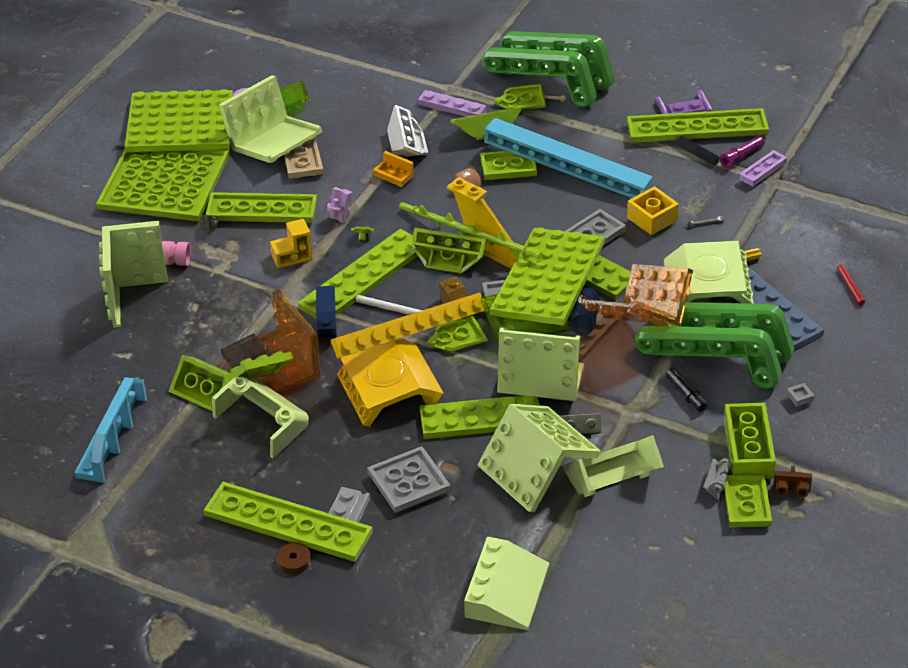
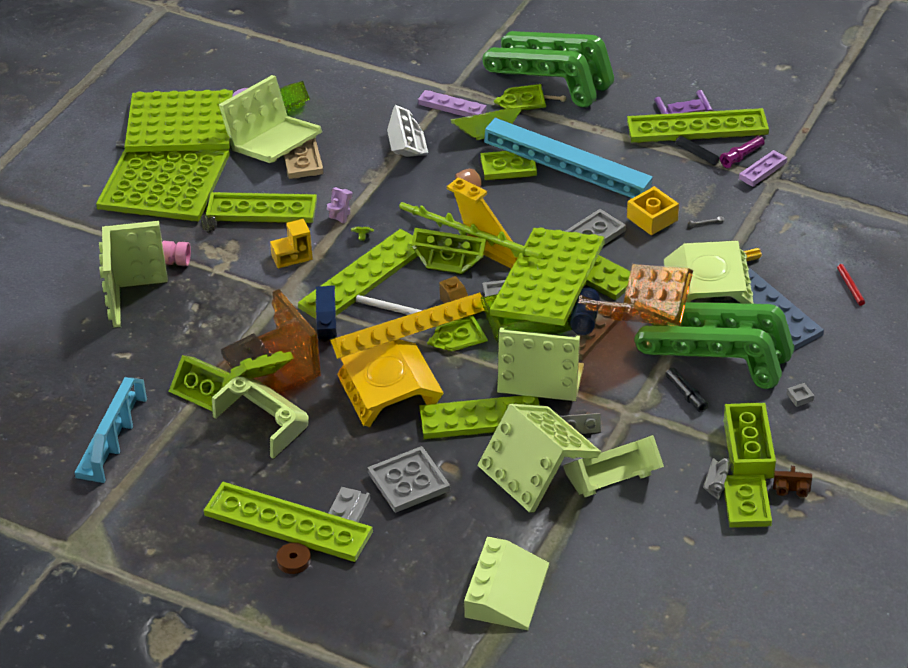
(394, 169): light orange bracket -> none

